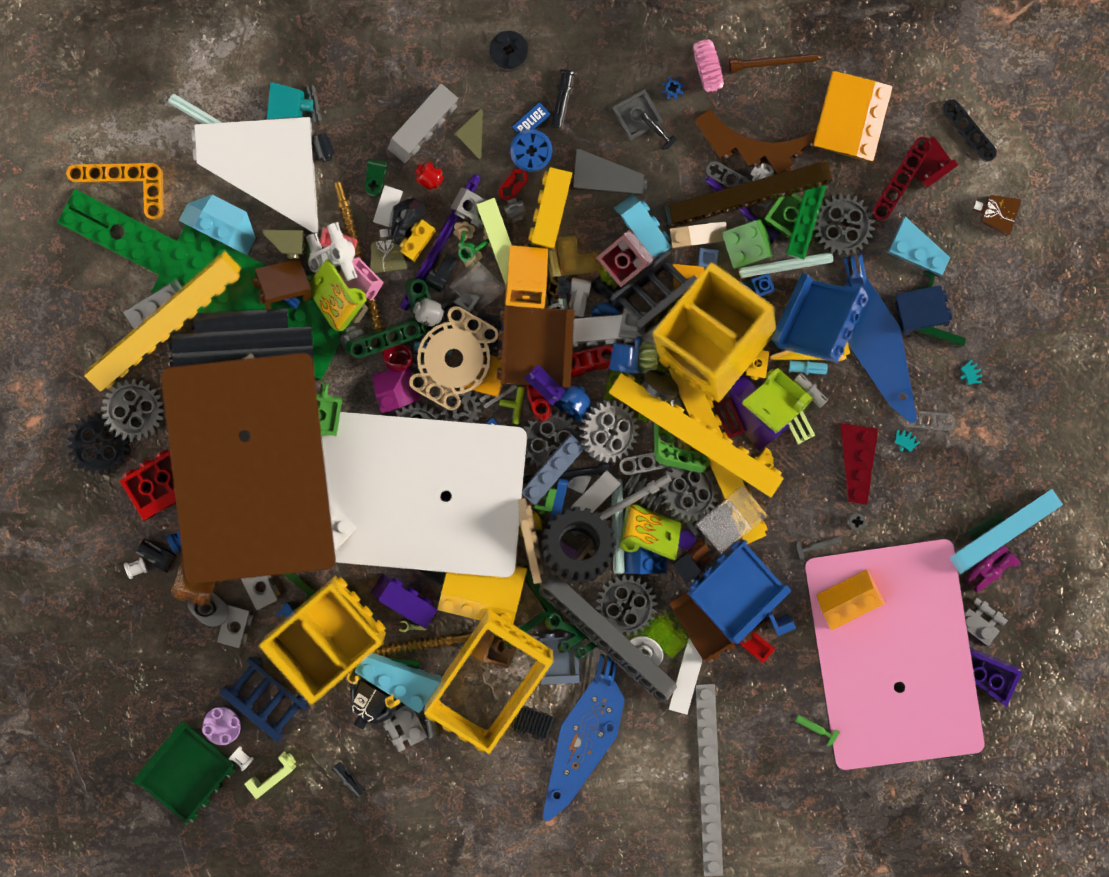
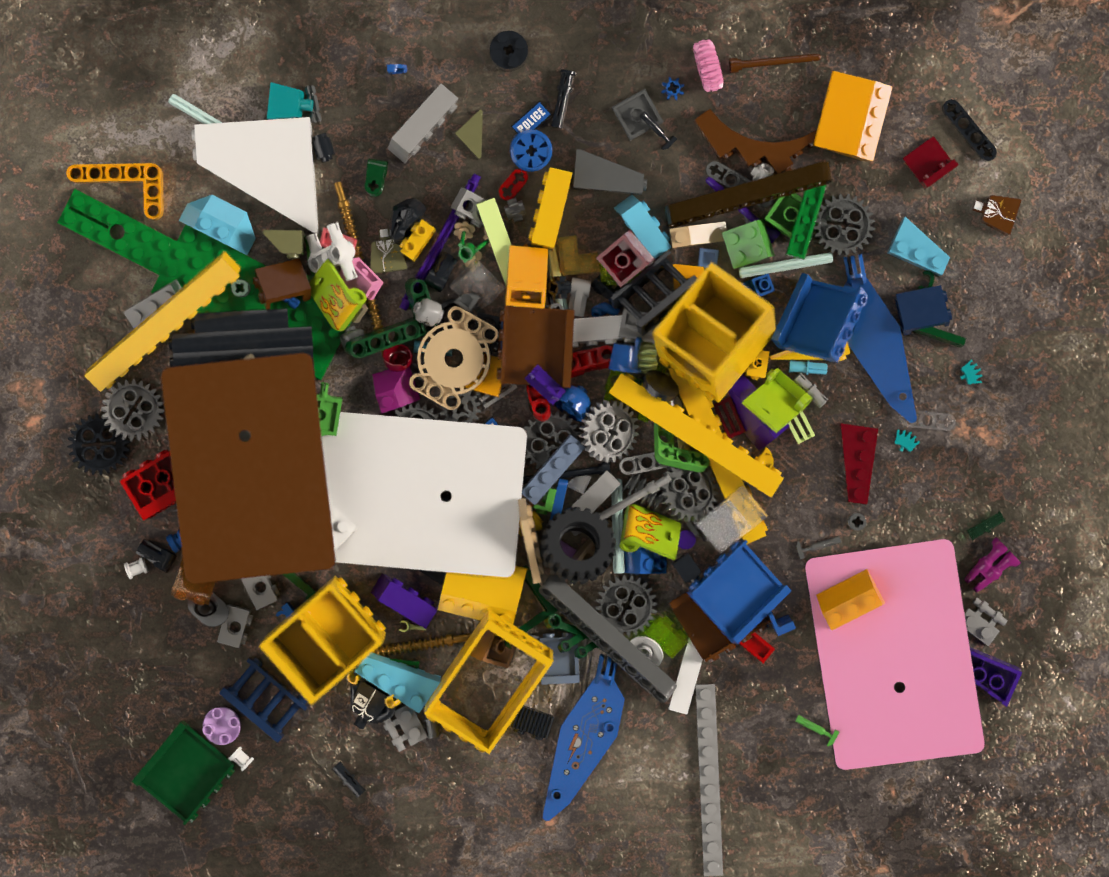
(246, 286): none -> sand green bush
(258, 789): yellowish green panel -> none
(389, 198): white tile -> none
(396, 69): none -> blue tile
(428, 175): red head -> none
(517, 404): lime piece -> none
(699, 551): dark orange tile -> none
(903, 168): dark red beam -> none
(1006, 531): medium azure beam -> none

